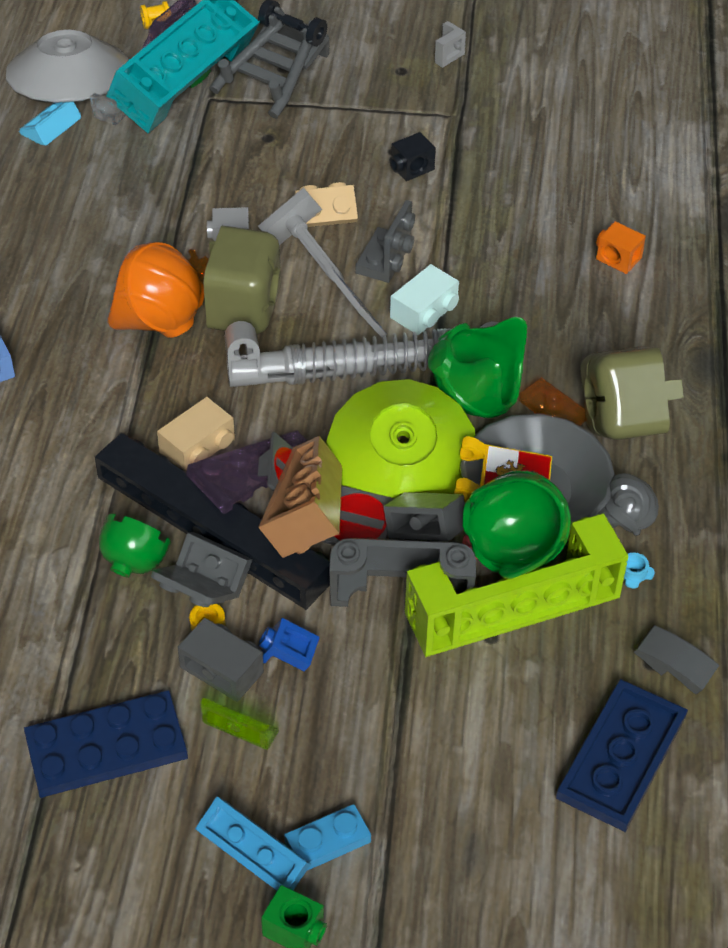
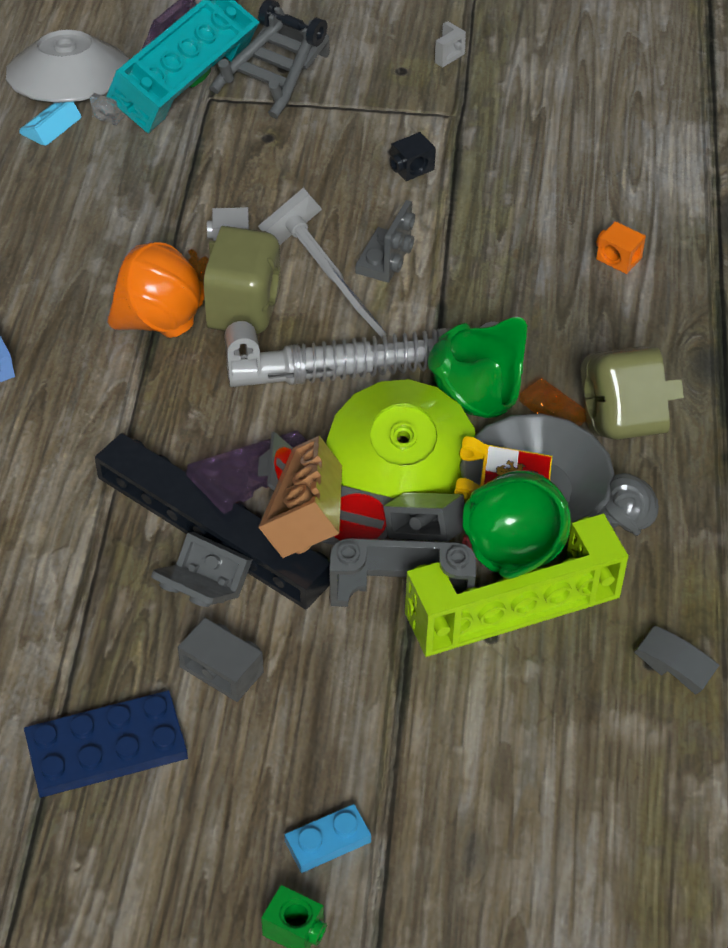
(131, 546): green cylinder -> none
(150, 13): yellow bush -> none
(196, 434): tan brick -> none
(213, 613): yellow tile -> none
(238, 723): clear neon green slope -> none
(252, 845): dark azure plate -> none
(289, 644): blue bracket -> none
(336, 202): tan bracket -> none
(424, 299): light aqua brick -> none
(621, 755): dark blue plate -> none
(640, 564): medium azure plate -> none

